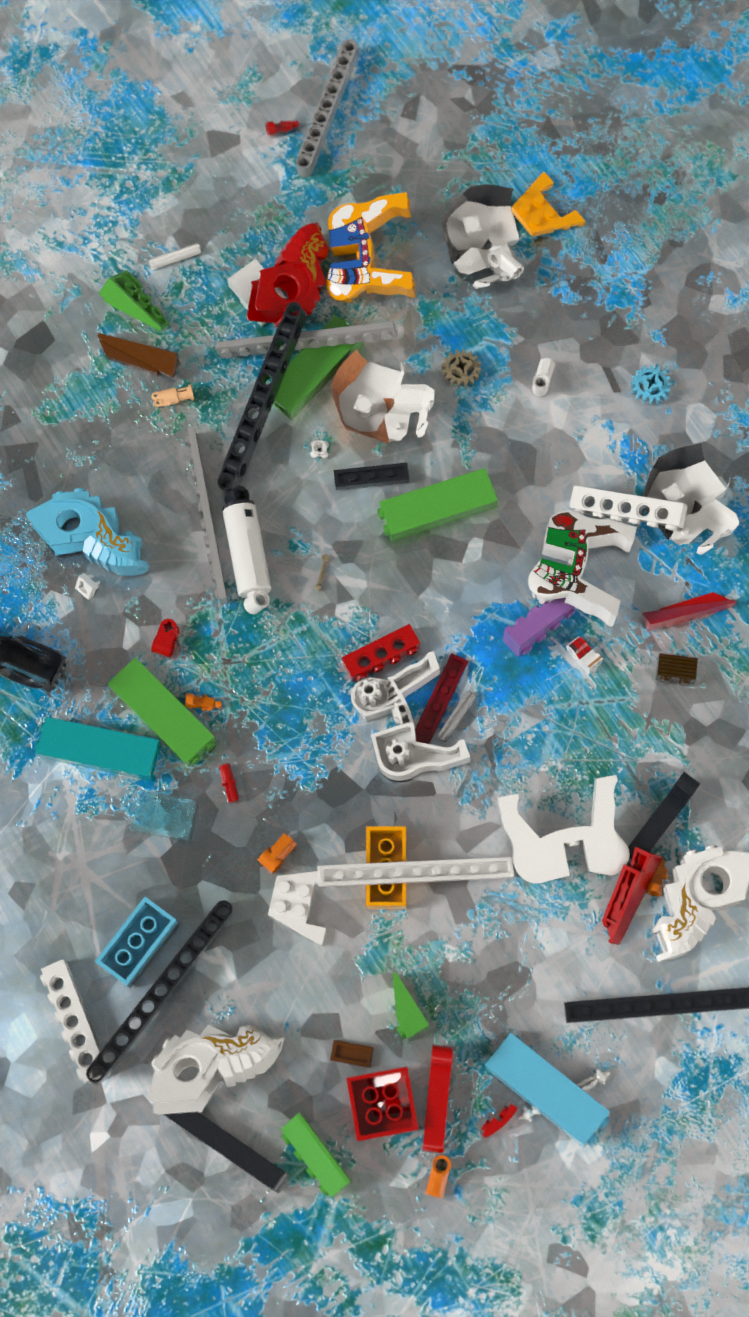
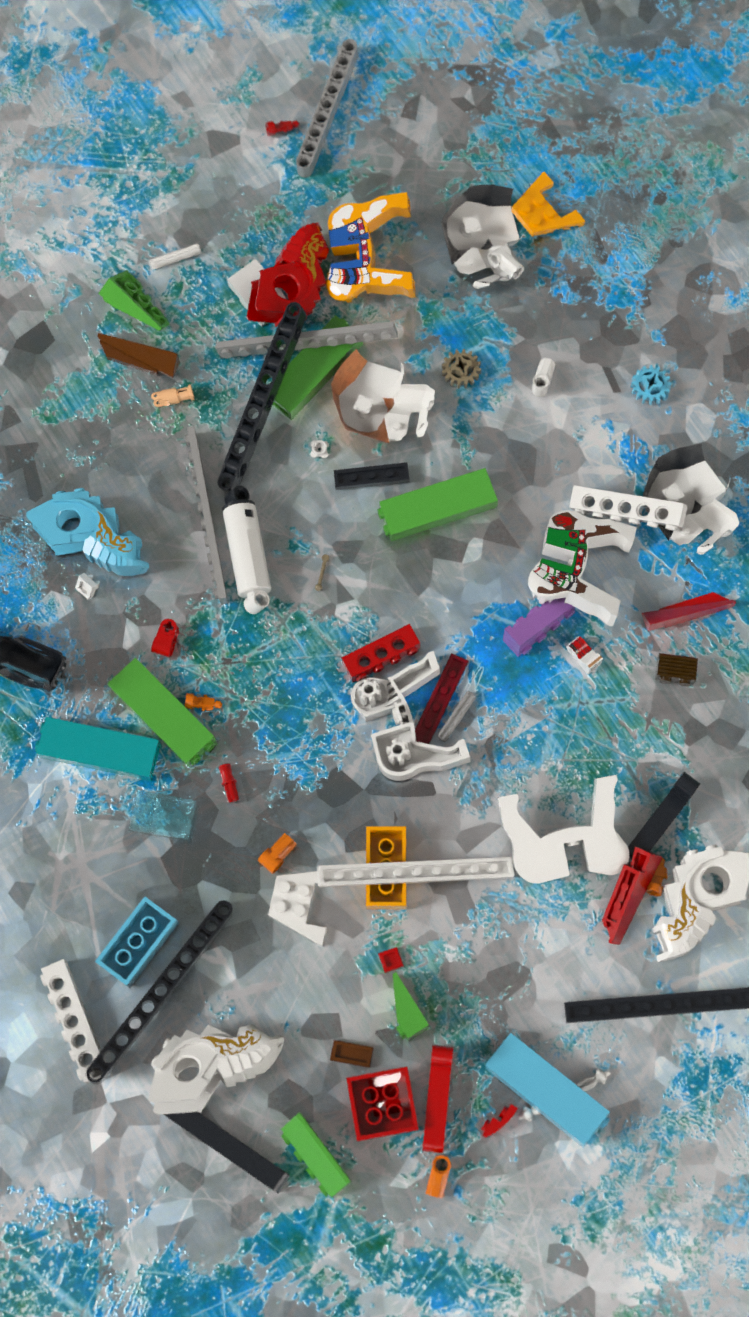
(390, 960): none -> red tile

